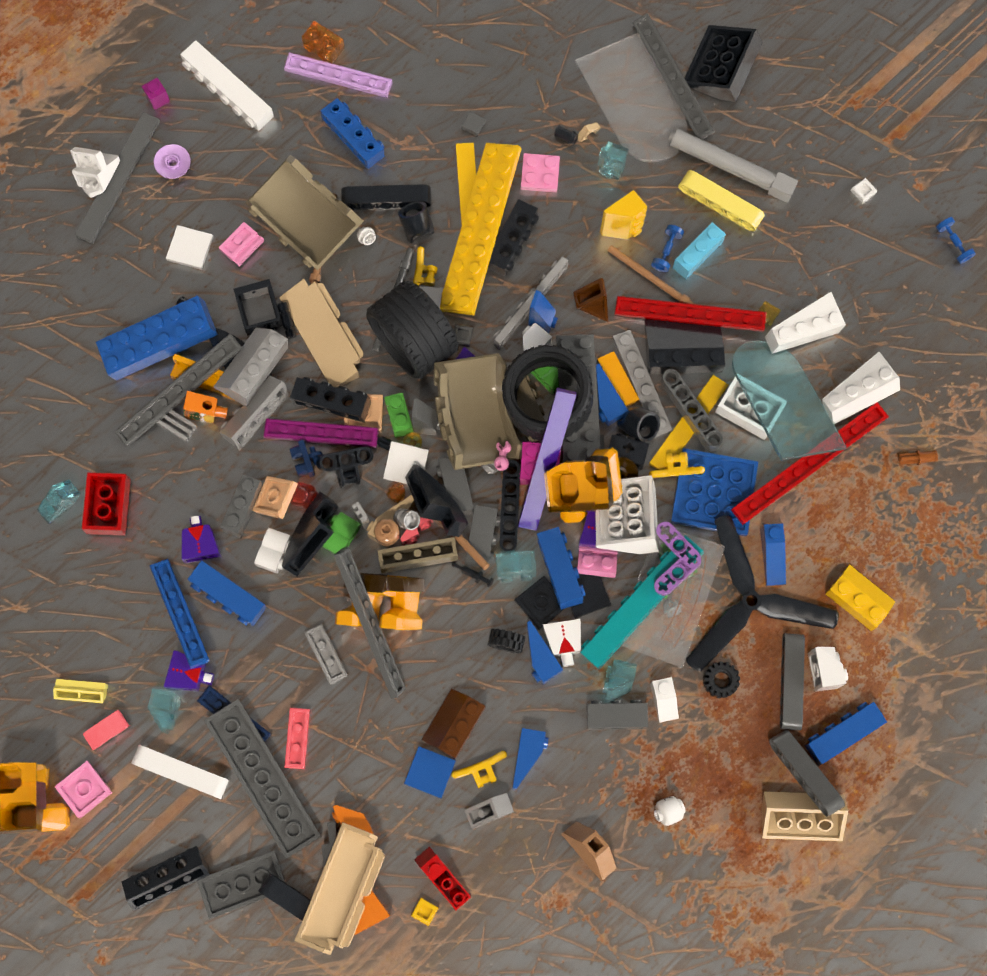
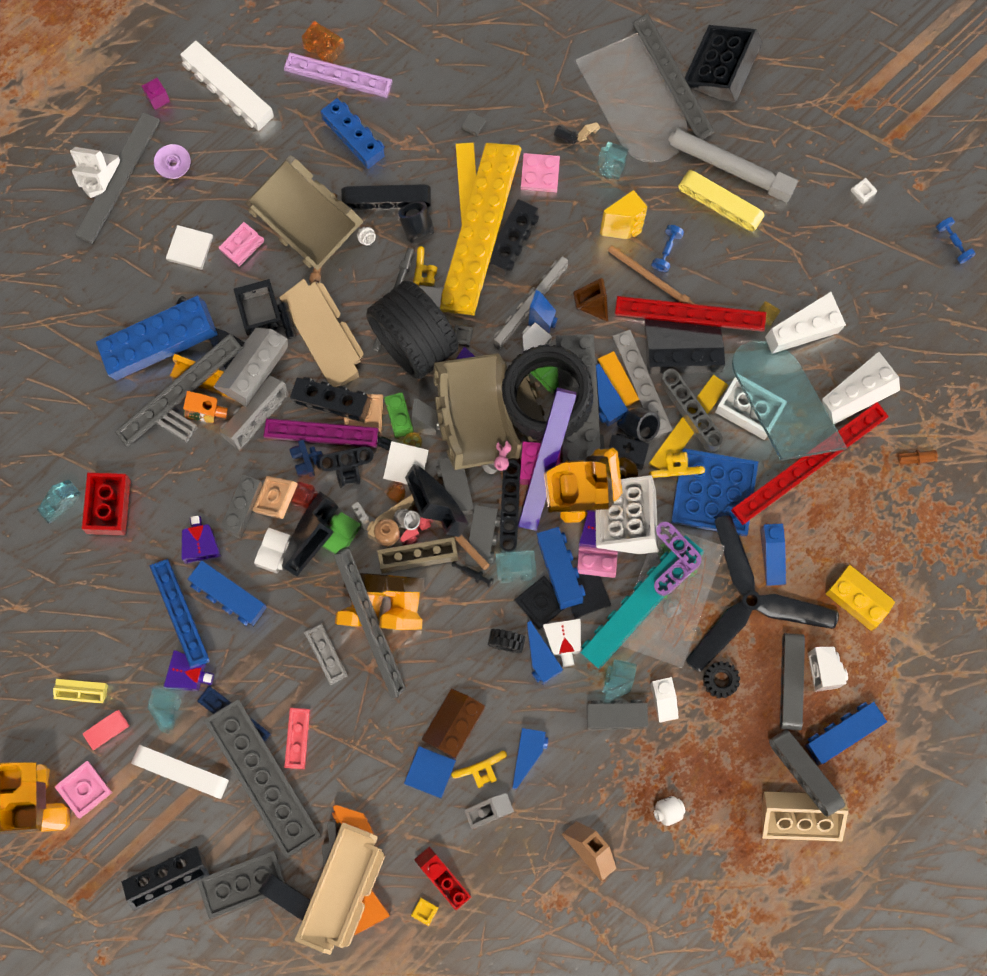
(699, 250): medium azure brick -> none

